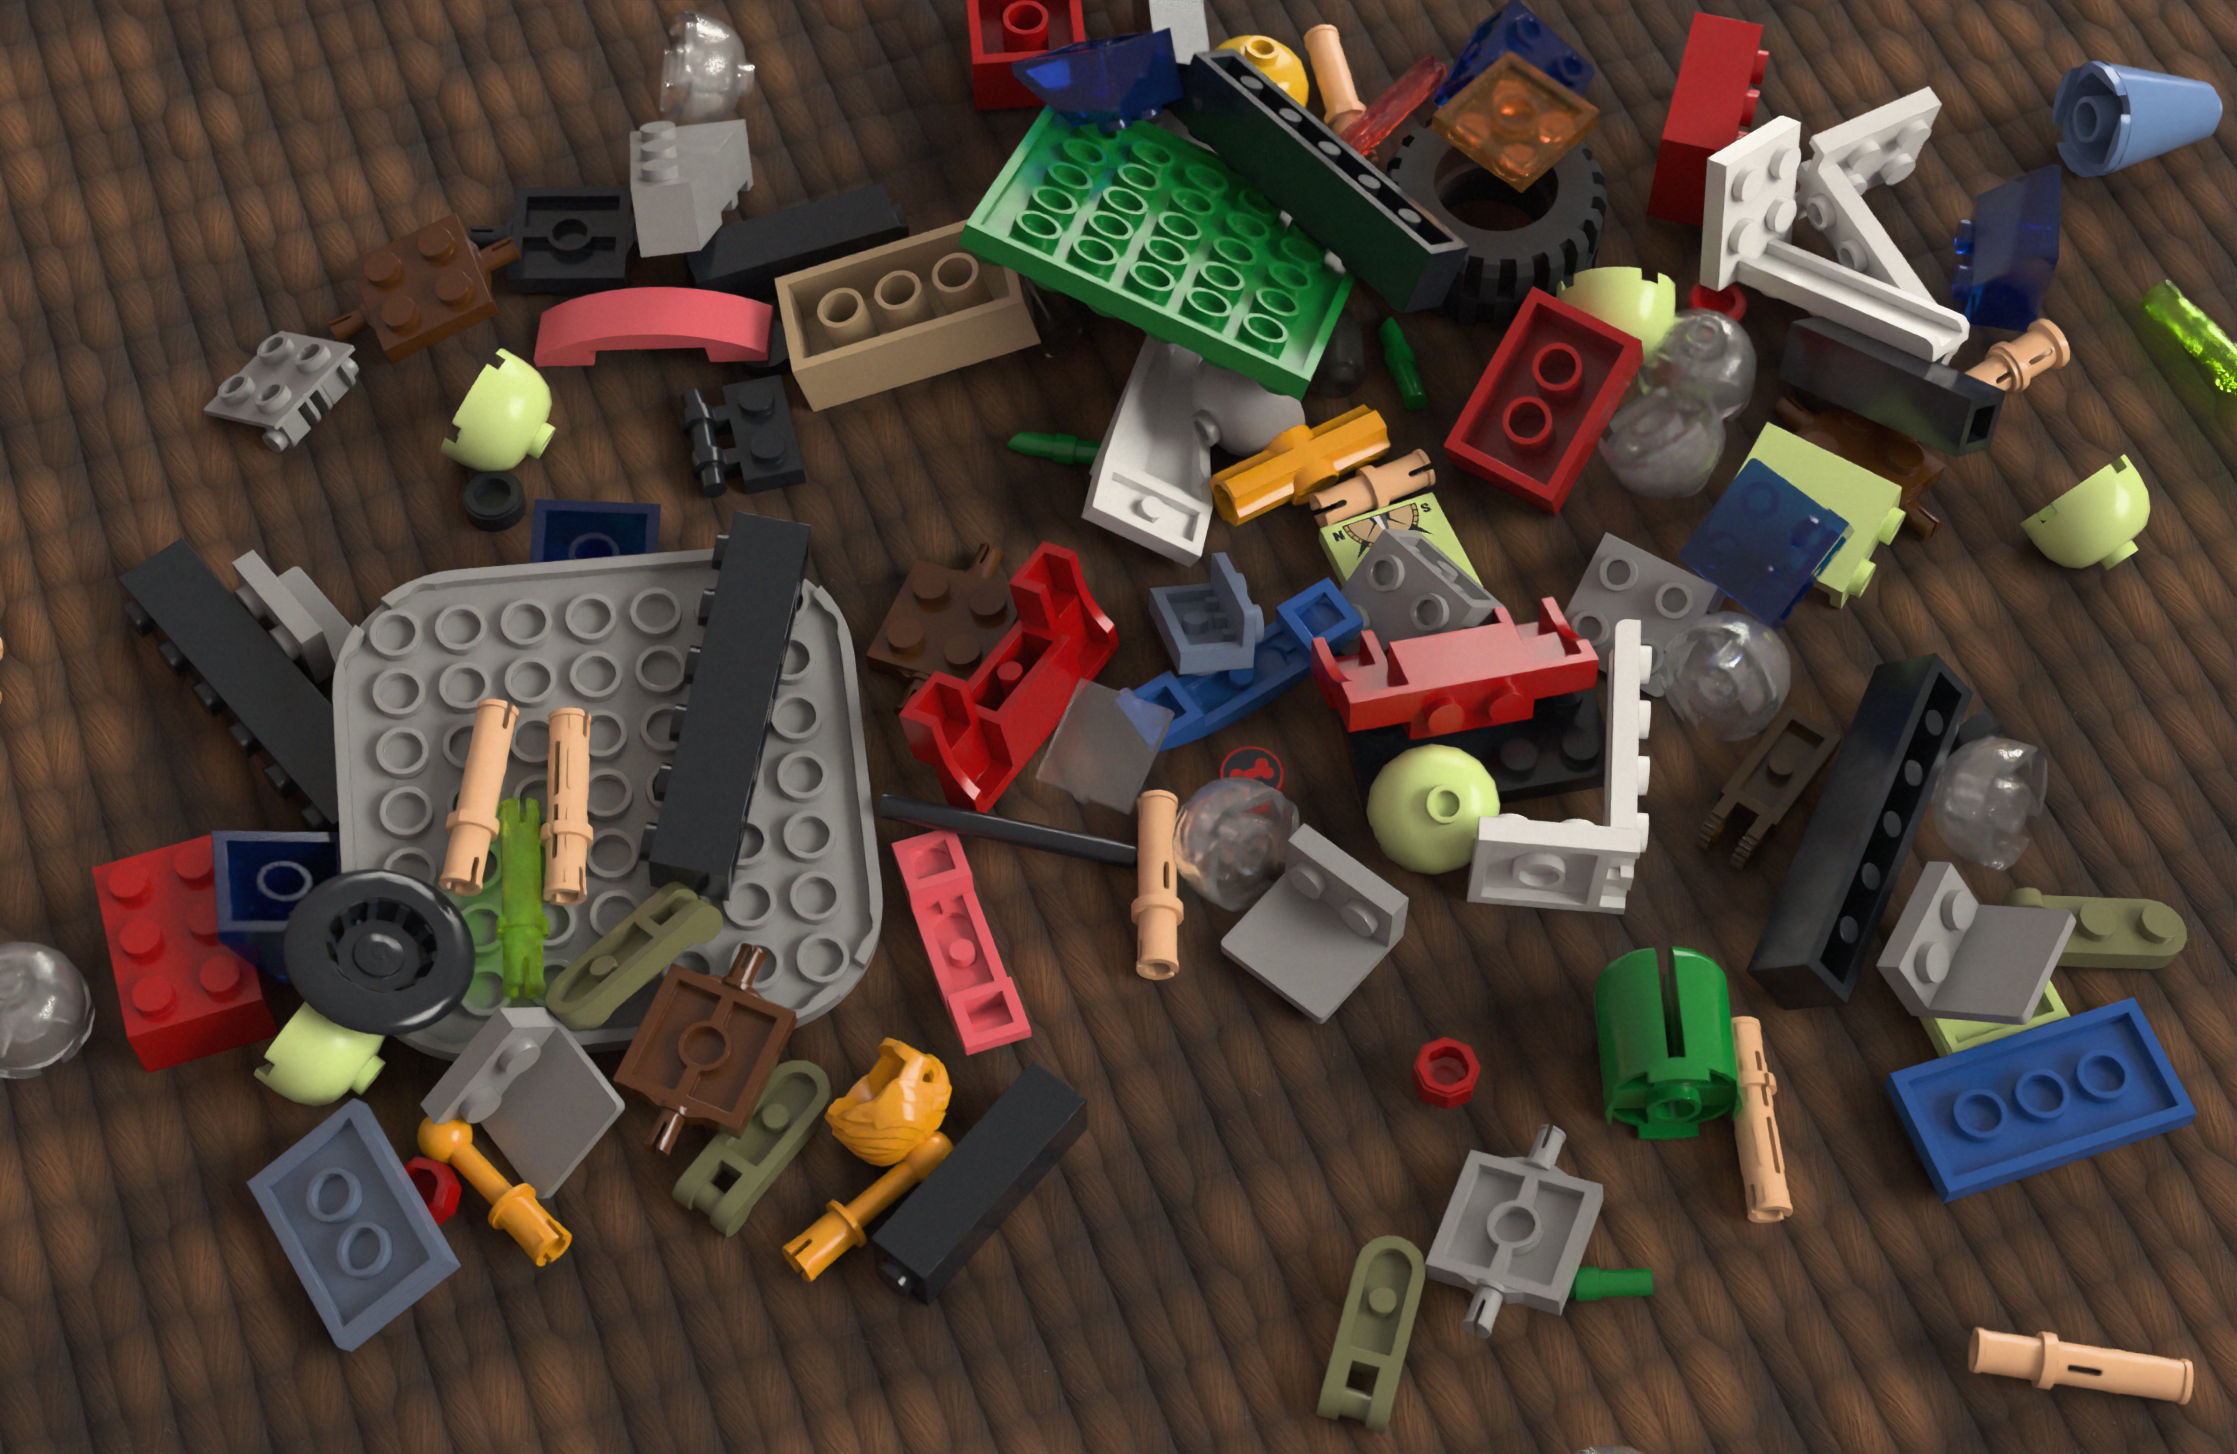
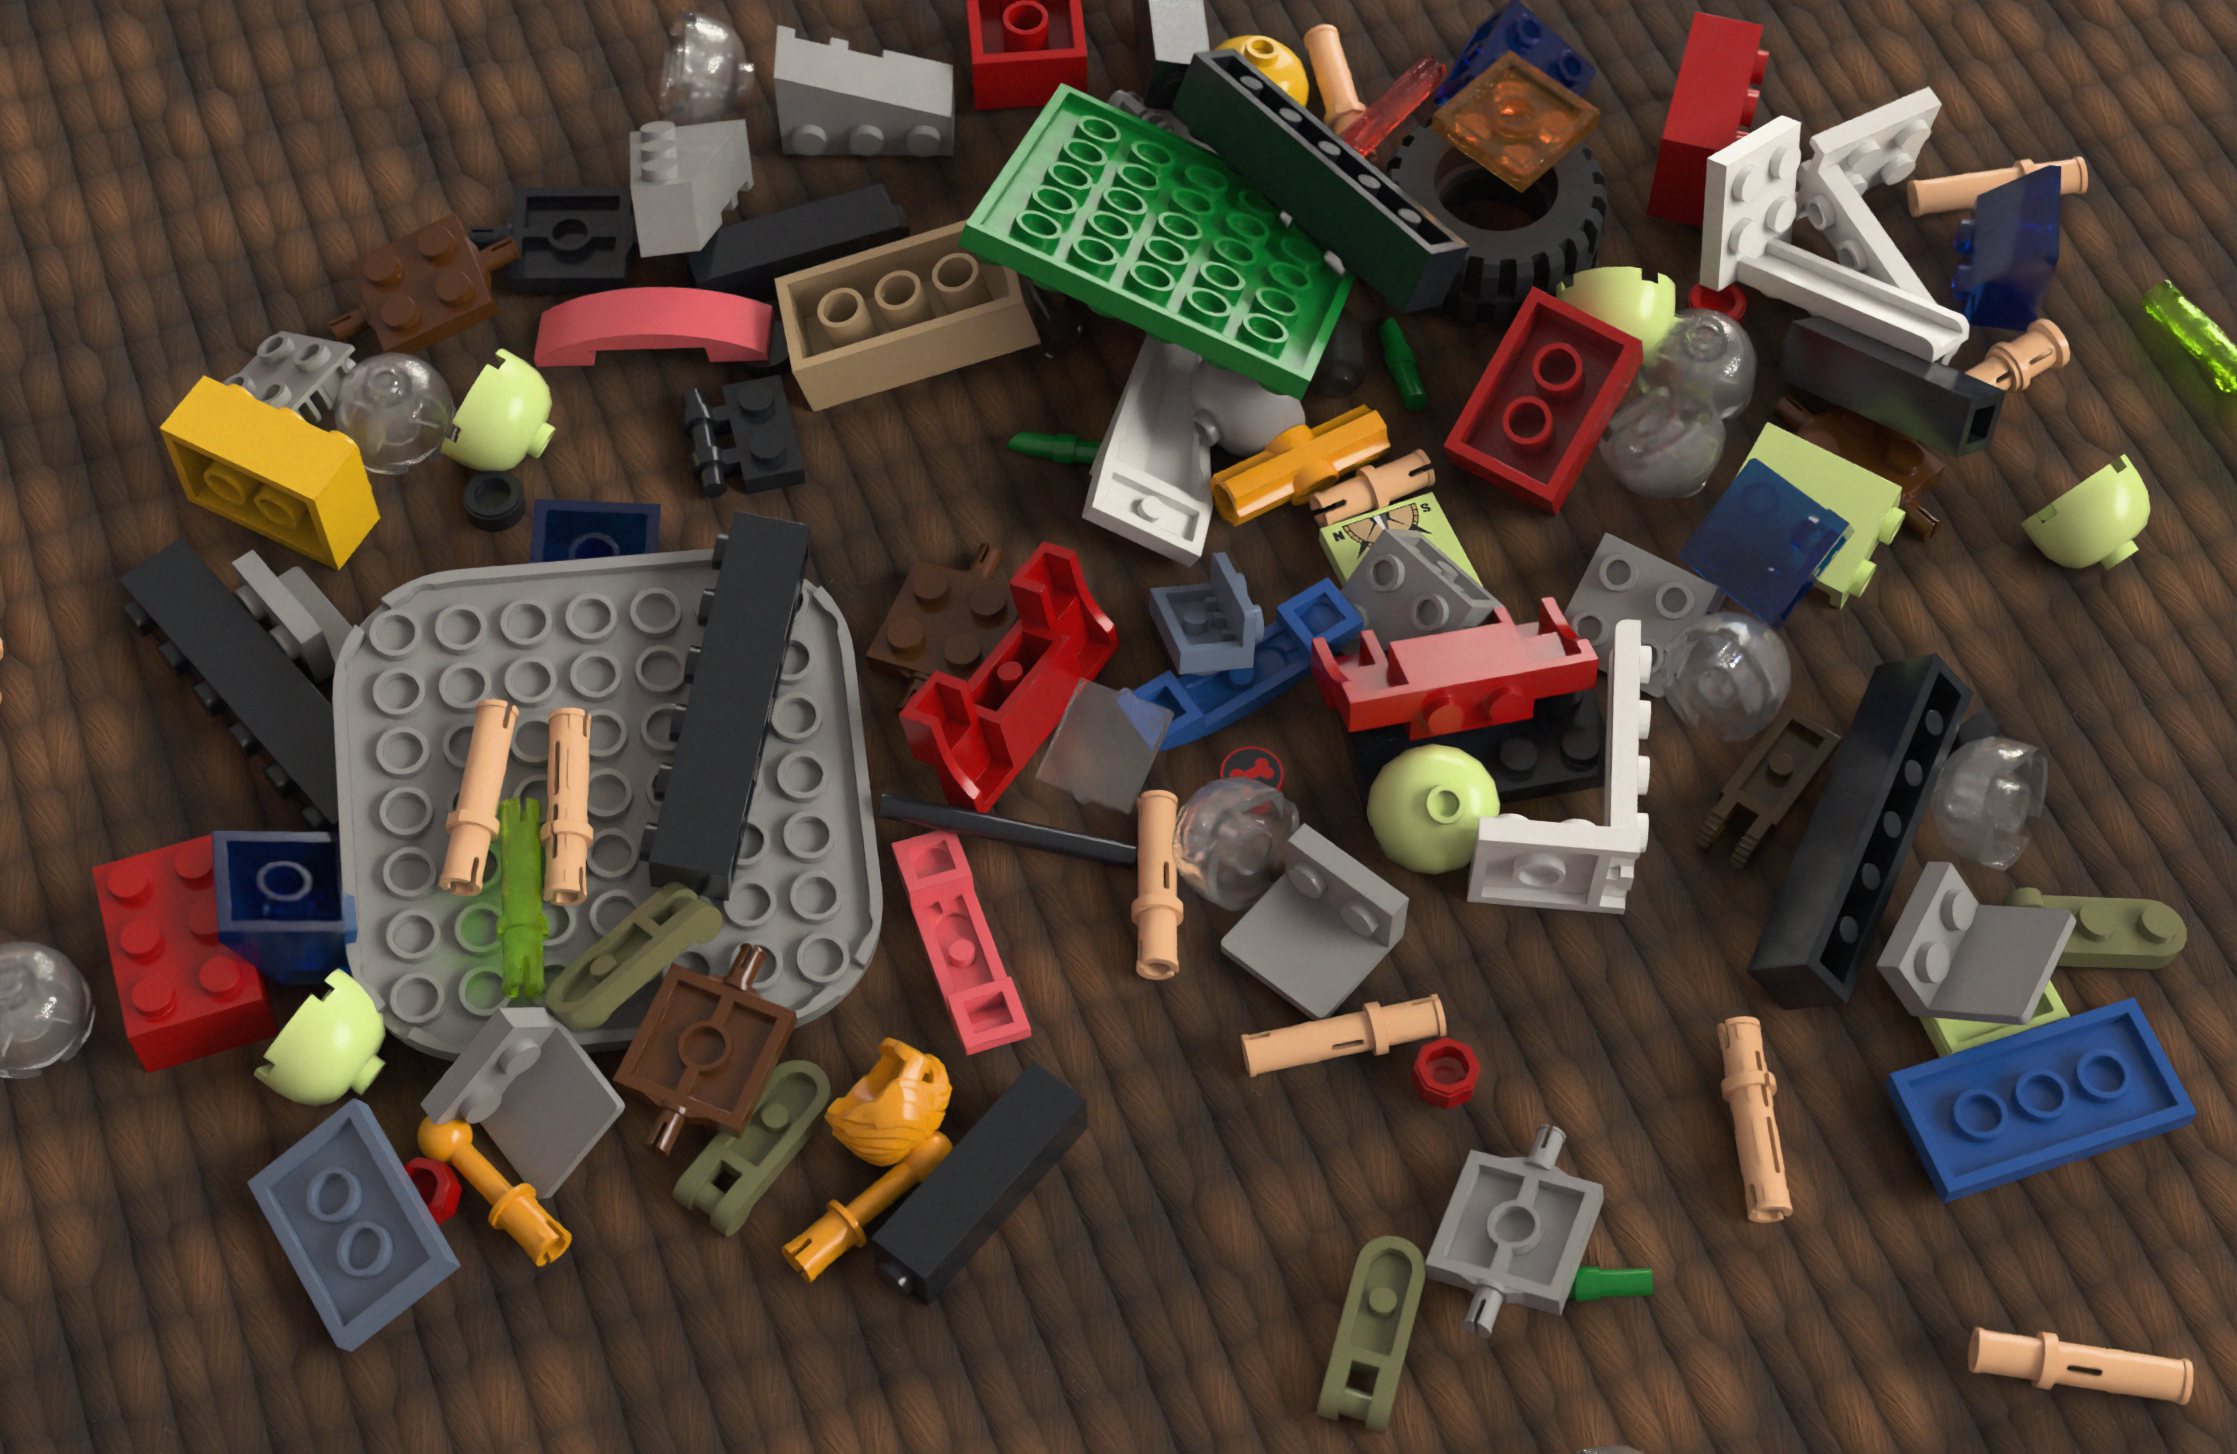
(271, 471): none -> yellow brick
(371, 972): black wheel -> none
(395, 411): none -> clear cylinder
(860, 102): none -> light grey wedge
(1106, 78): clear blue slope -> none
(1344, 1035): none -> light nougat pin
(1670, 1056): green cylinder -> none
(1961, 190): none -> light nougat pin
(2129, 115): medium blue cone -> none

